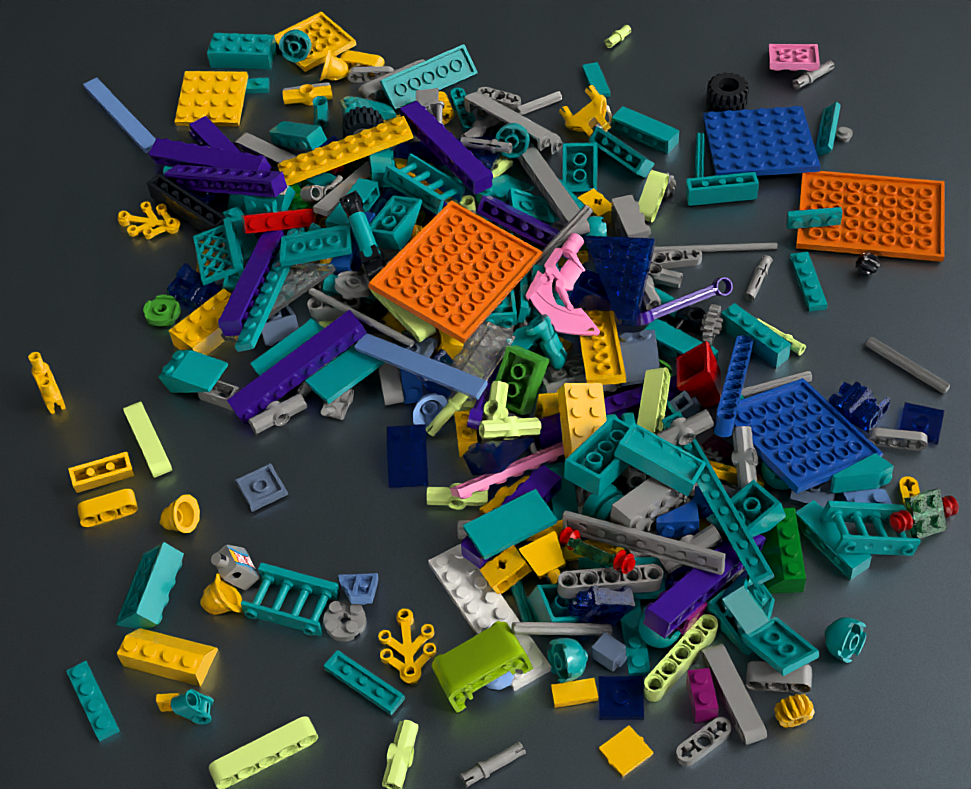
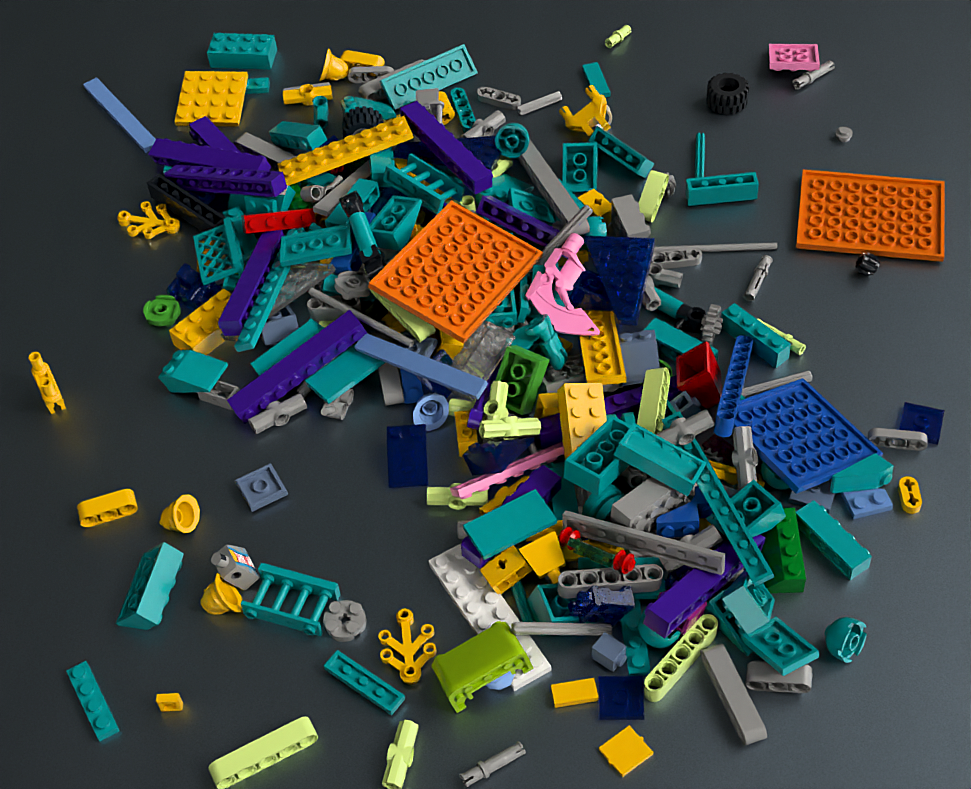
(101, 472): yellow brick -> none
(147, 439): yellowish green beam -> none
(166, 656): yellow slope -> none
(193, 706): teal piece -> none
(295, 45): teal cylinder -> none
(323, 35): yellow plate -> none
(359, 587): medium blue wing -> none
(445, 414): yellowish green pin -> none
(487, 105): light grey cylinder -> none
(505, 147): light grey pin -> none
(567, 659): teal cylinder -> none
(645, 130): teal brick -> none
(650, 315): piece -> none
(700, 751): light grey beam -> none
(702, 695): magenta brick -> none
(761, 141): blue plate -> none
(794, 710): yellow gear -> none
(808, 281): teal plate -> none
(814, 218): teal plate -> none
(827, 129): teal plate -> none
(859, 406): clear blue hips -> none
(871, 514): teal fence -> none
(908, 365): light grey axle -> none
(924, 514): clear green plate -> none

